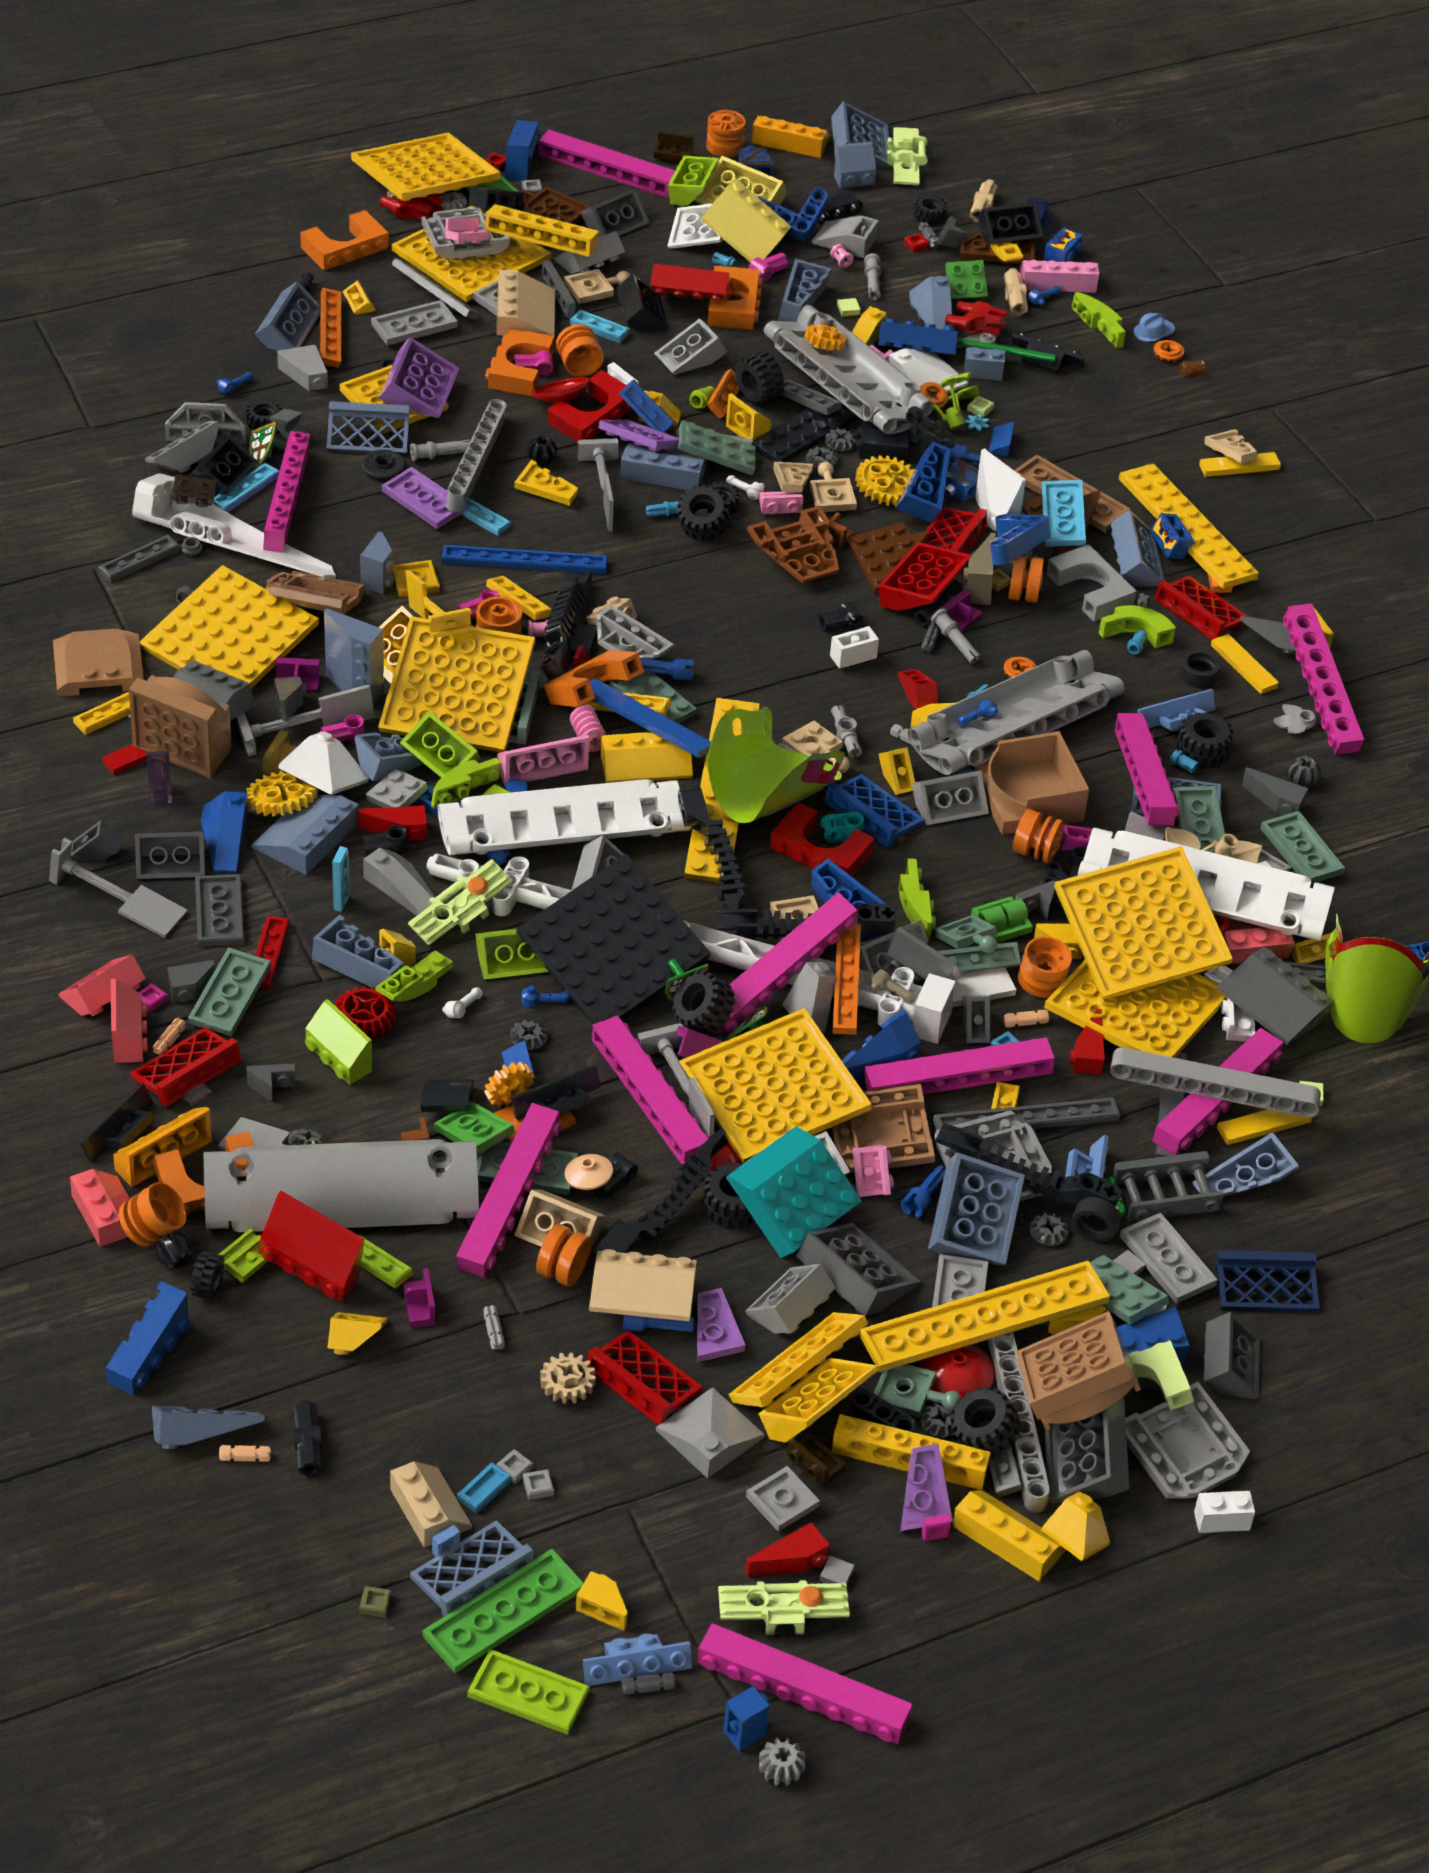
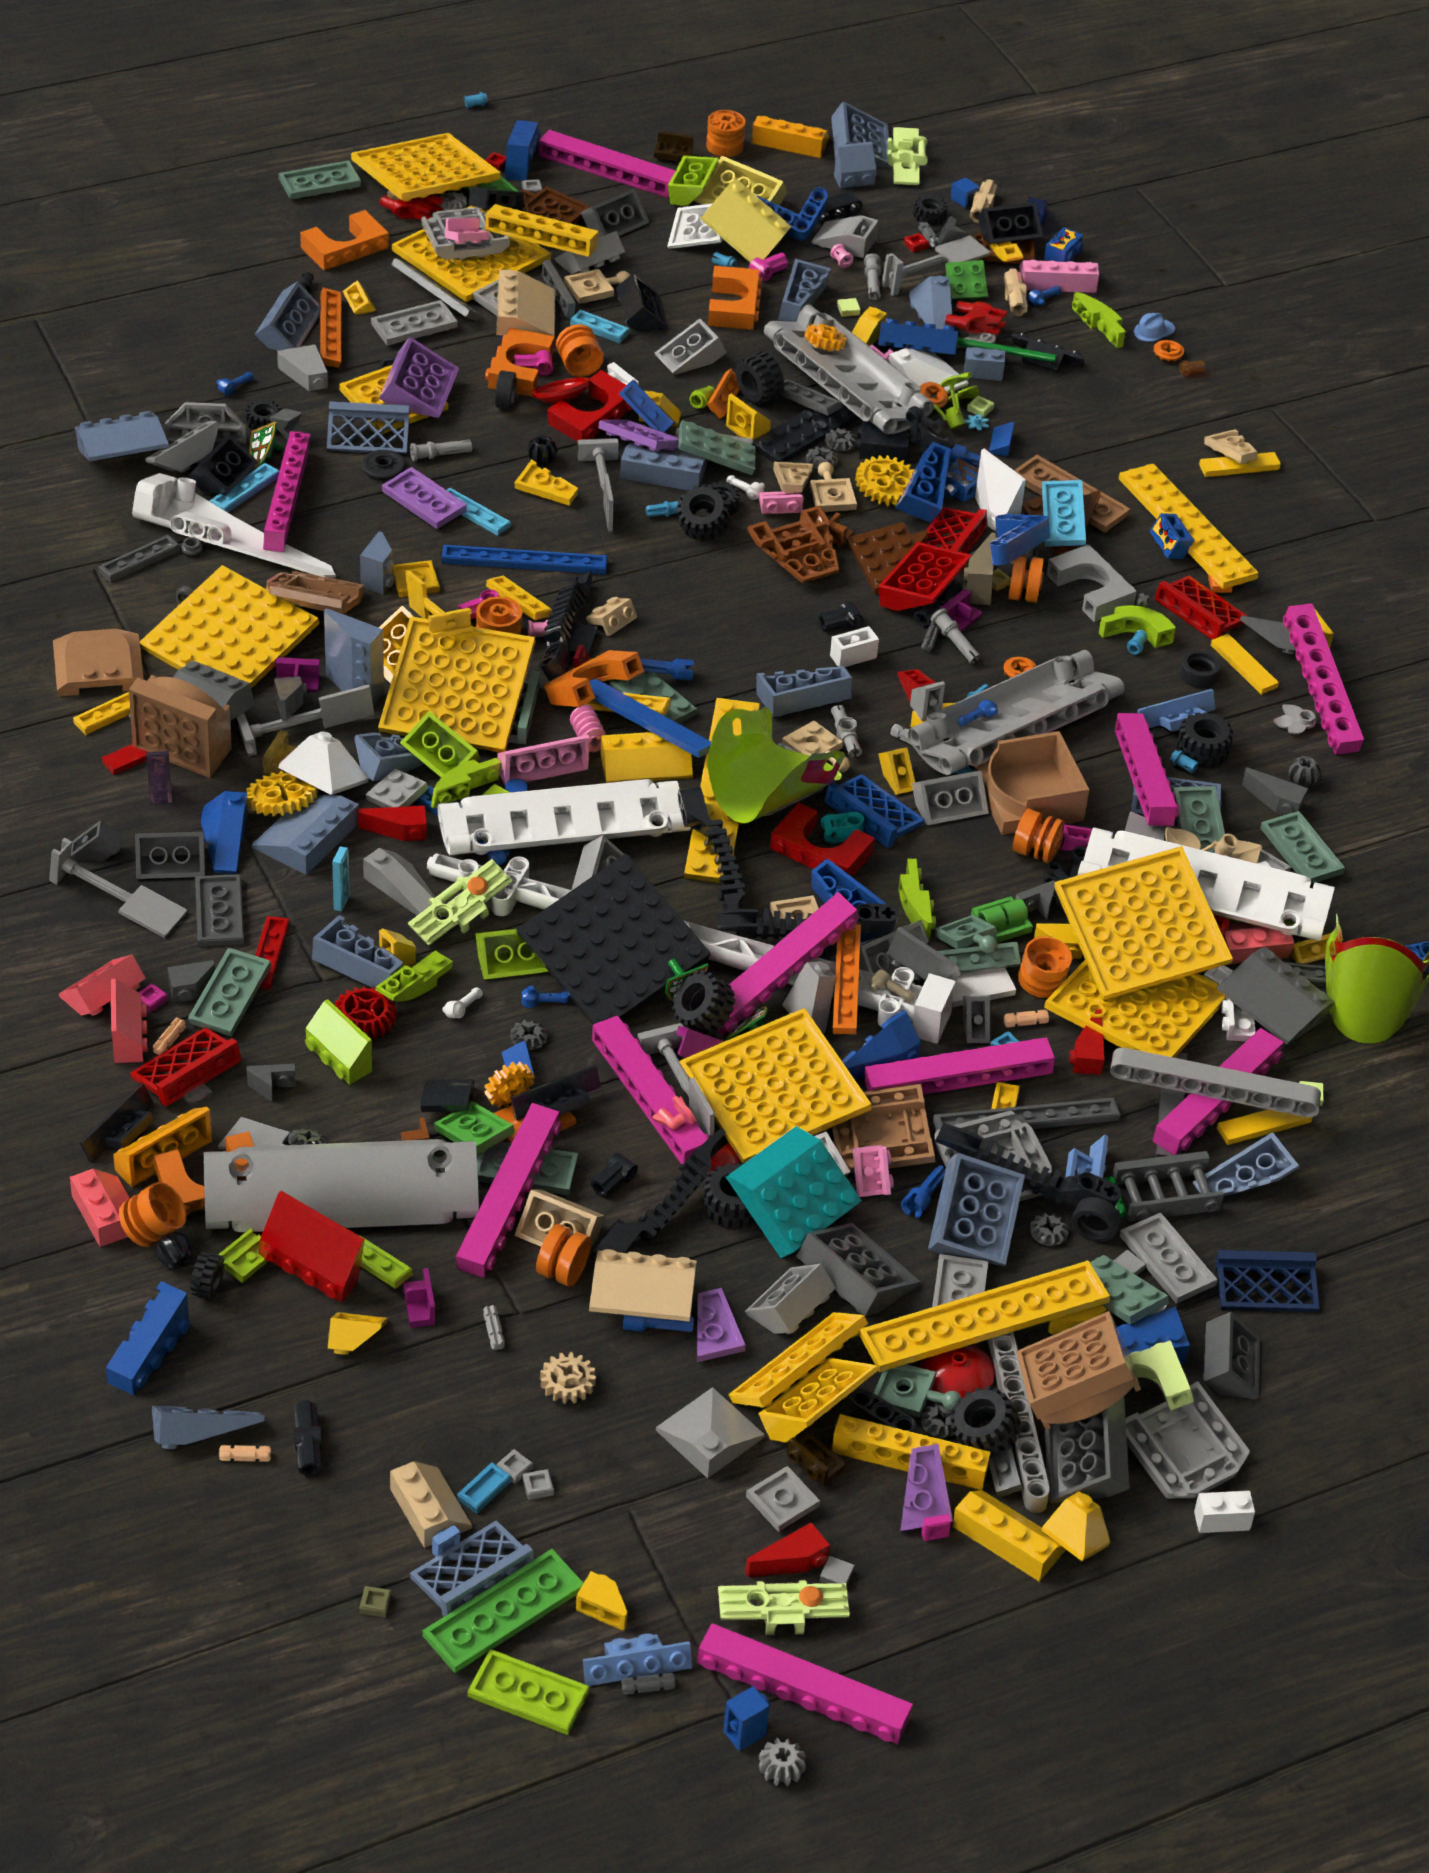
(120, 436): none -> sand blue slope
(193, 490): dark brown bracket -> none
(319, 180): none -> sand green plate
(346, 730): dark pink piece -> none
(393, 840): black piece -> none
(475, 100): none -> dark azure pin
(475, 455): light grey beam -> none
(505, 390): none -> black tyre
(588, 1172): light nougat dish -> none
(623, 633): light grey wedge -> none
(631, 1386): red fence -> none
(673, 1123): none -> coral piece
(692, 282): red slope -> none
(756, 159): torso -> none
(804, 689): none -> sand blue wedge
(927, 699): none -> light grey slope
(955, 251): none -> light grey piece
(961, 189): none -> blue panel
(1136, 551): sand blue slope -> none

